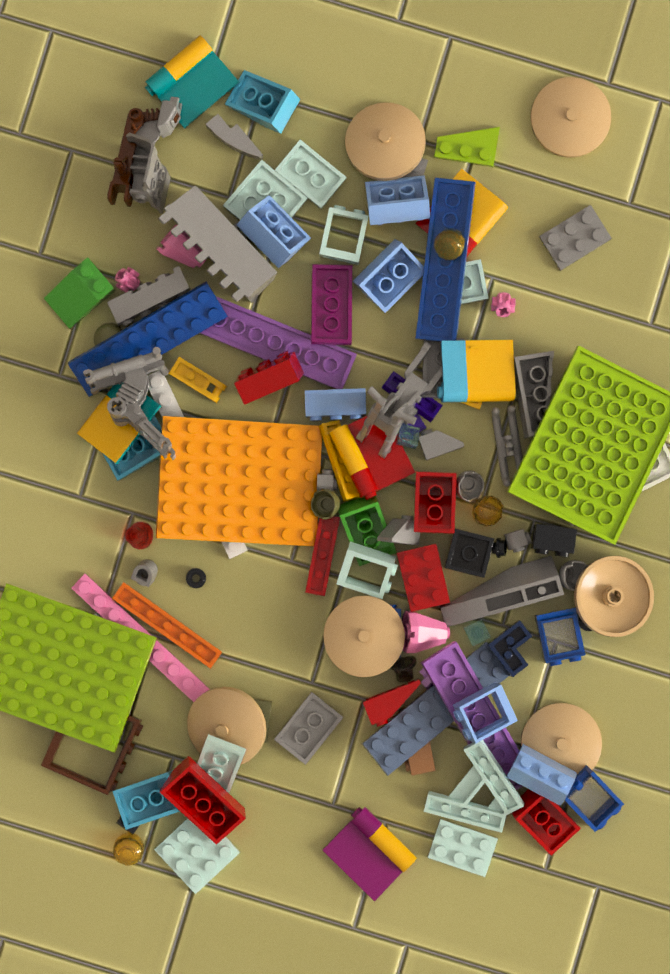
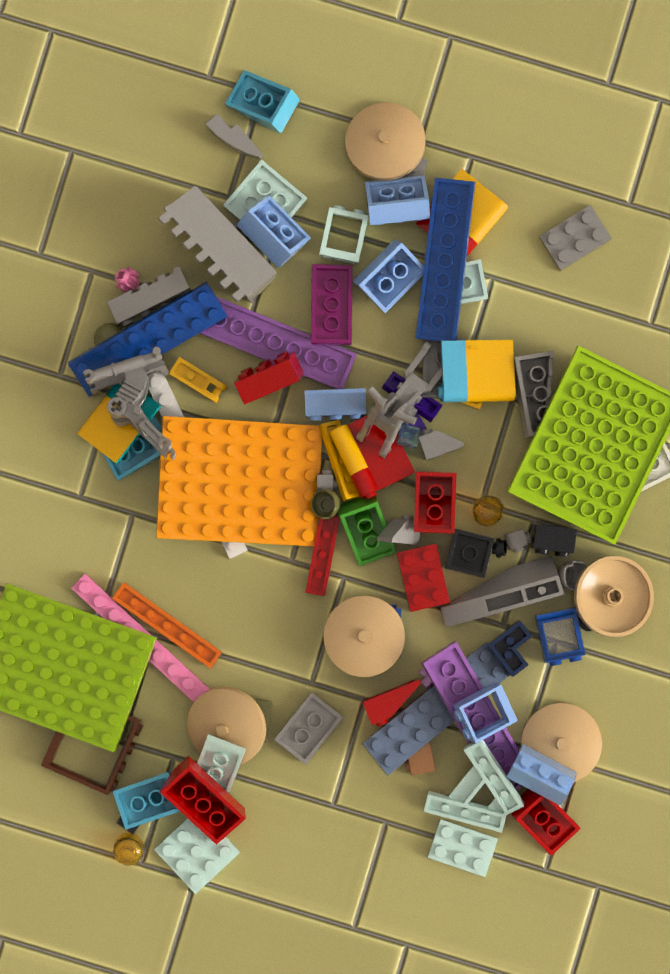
(79, 293): bright green slope -> none
(137, 167): light grey piece -> none
(139, 535): clear red piece -> none
(145, 573): light grey plate -> none
(174, 249): bright pink cone -> none
(191, 573): black plate -> none
(194, 77): teal door -> none
(310, 174): light aqua plate -> none
(369, 853): magenta door -> none
(373, 556): light aqua window -> none
(404, 668): clear smoke piece -> none
(423, 632): bright pink cone -> none
(449, 244): clear yellow hair -> none
(469, 147): lime wing -> none
(469, 485): light grey hair -> none
(477, 632): clear light blue plate -> none
(503, 304): bright pink gear -> none
(507, 445): light grey piece -> none
(570, 117): tan dish -> none
(593, 799): window -> none

